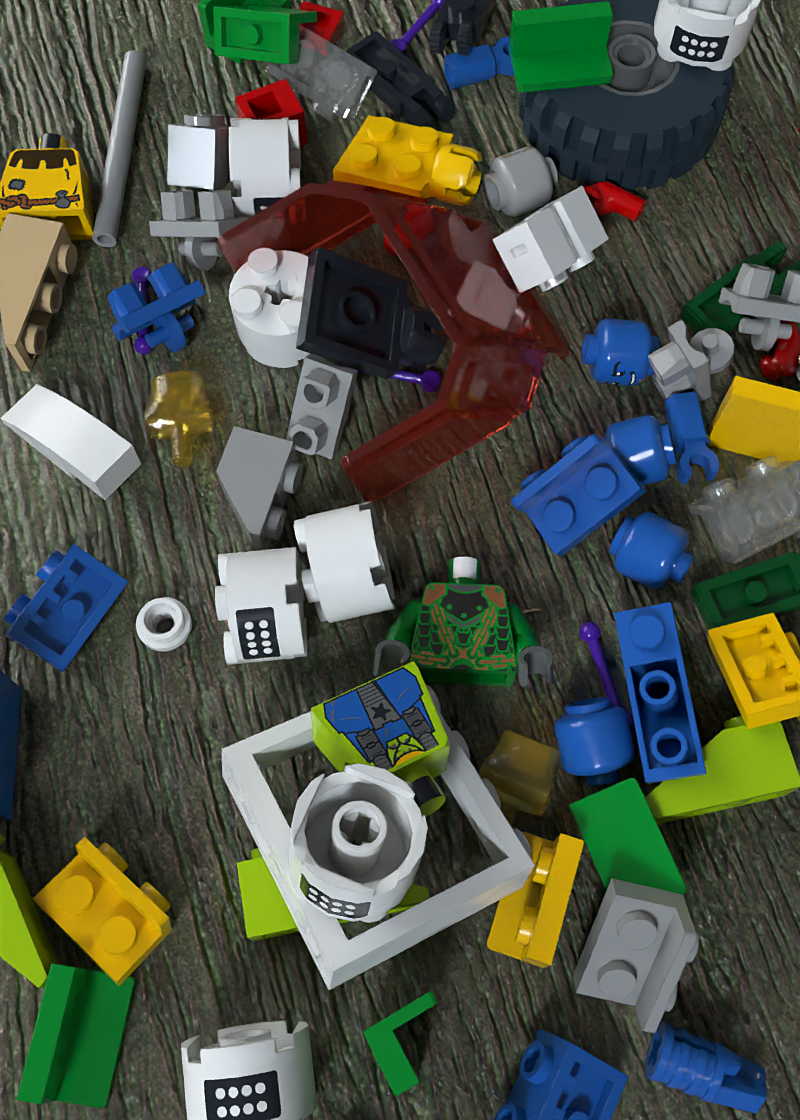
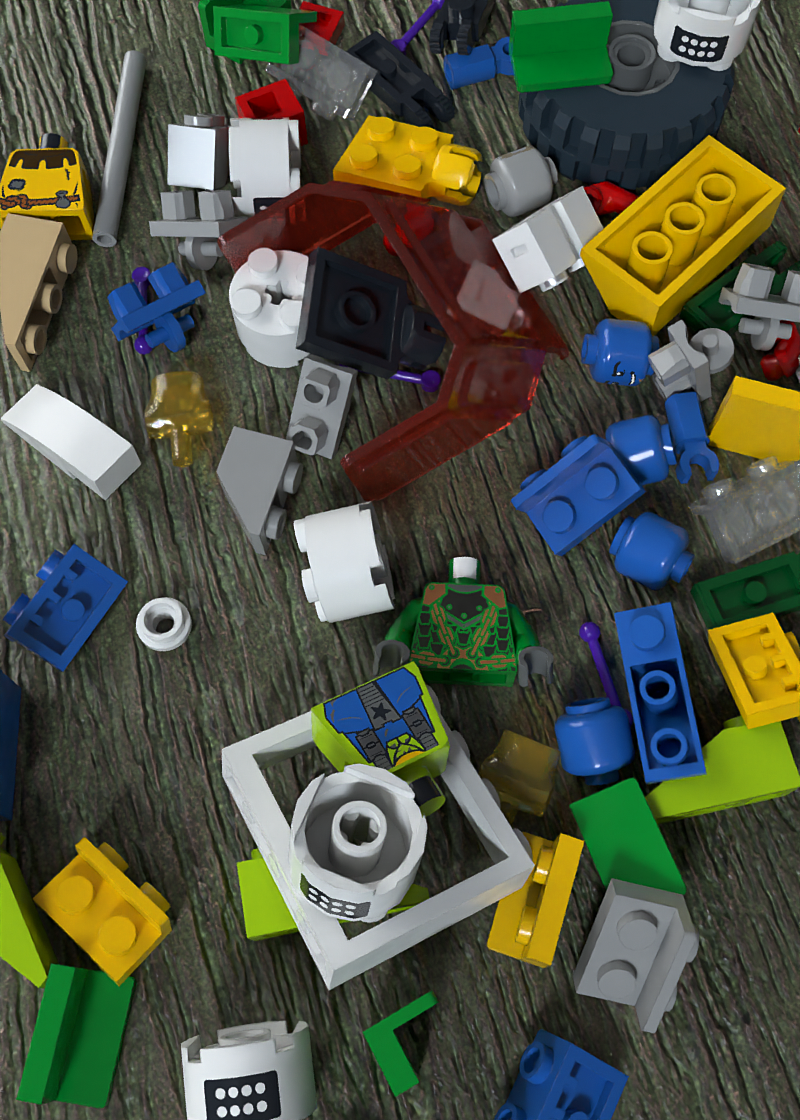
(263, 605): white brick -> none
(681, 234): none -> yellow slope
(704, 1069): blue hinge -> none

